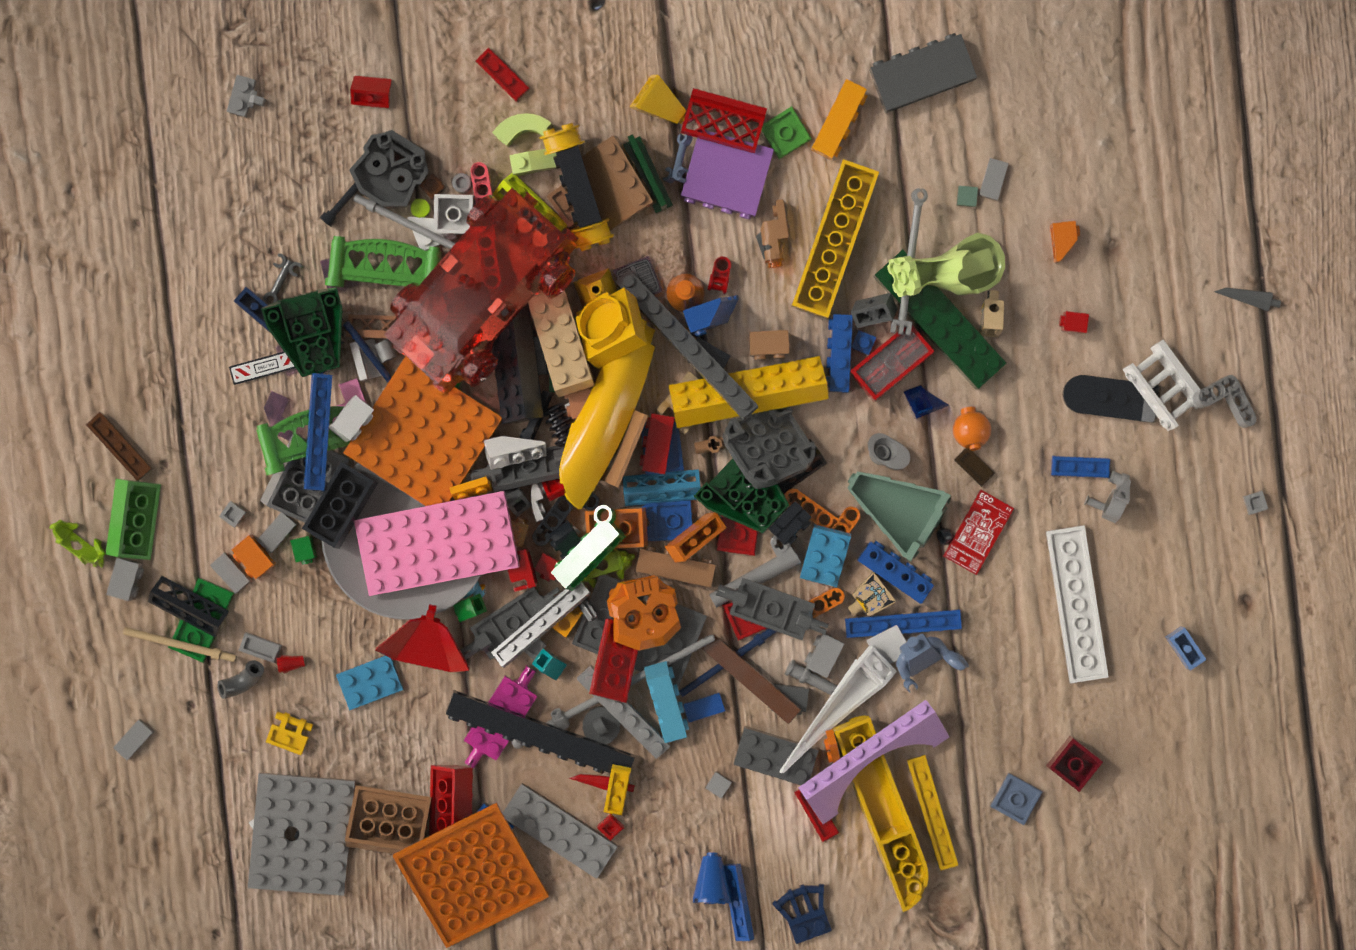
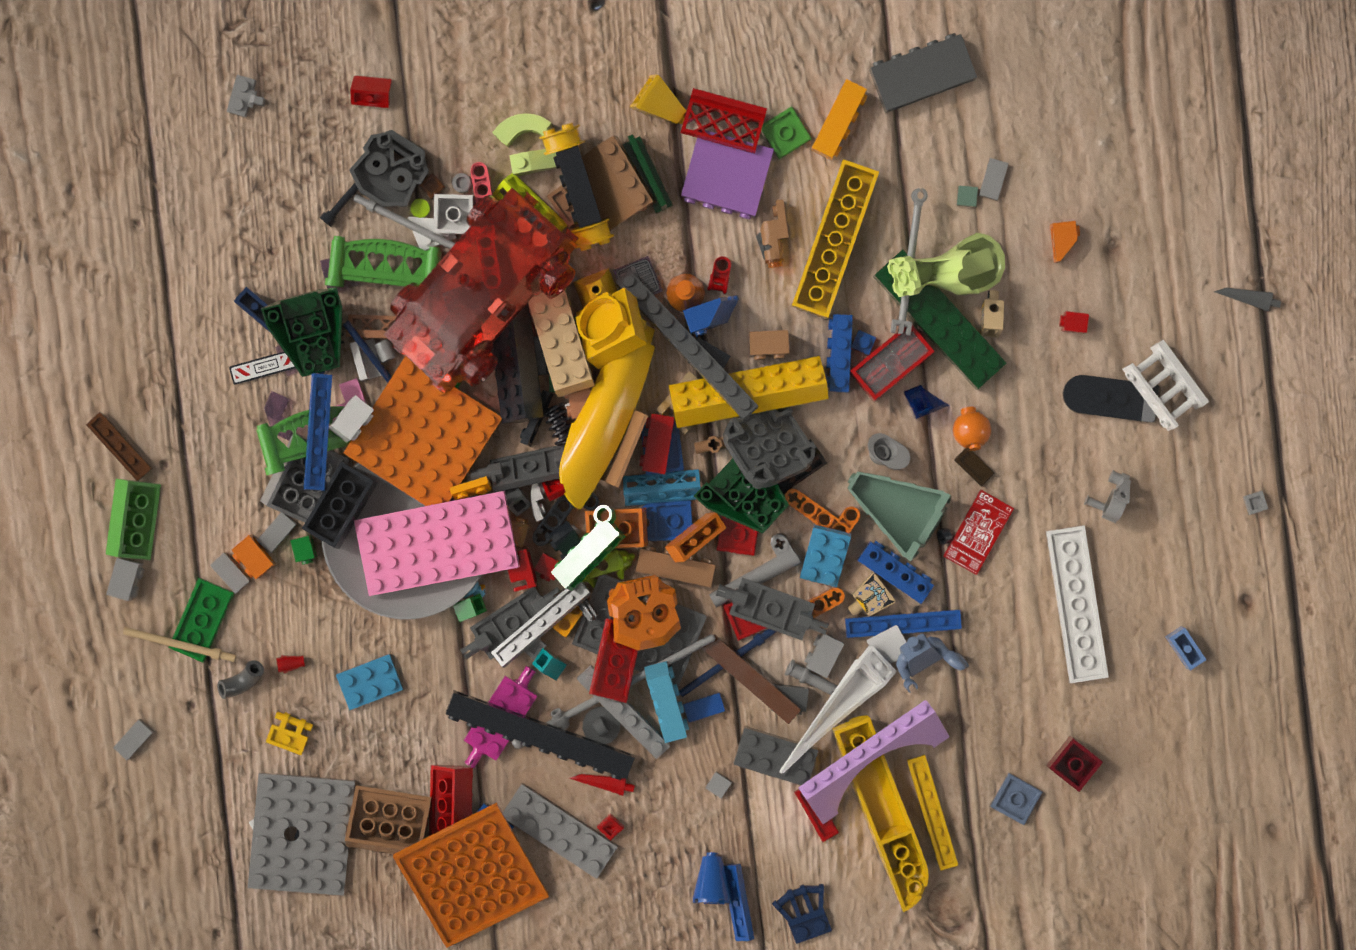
(88, 554): lime piece -> none
(185, 609): black fence -> none
(232, 514): light grey plate -> none
(260, 647): light grey tile -> none
(287, 266): dark grey bar -> none
(425, 644): red panel -> none
(502, 74): red tile -> none
(510, 450): white slope -> none
(617, 789): yellow tile -> none
(676, 173): sand blue bar -> none
(790, 523): black brick -> none
(831, 744): orange plate -> none
(874, 310): dark grey brick -> none
(1080, 466): blue tile -> none
(1229, 394): light grey beam -> none

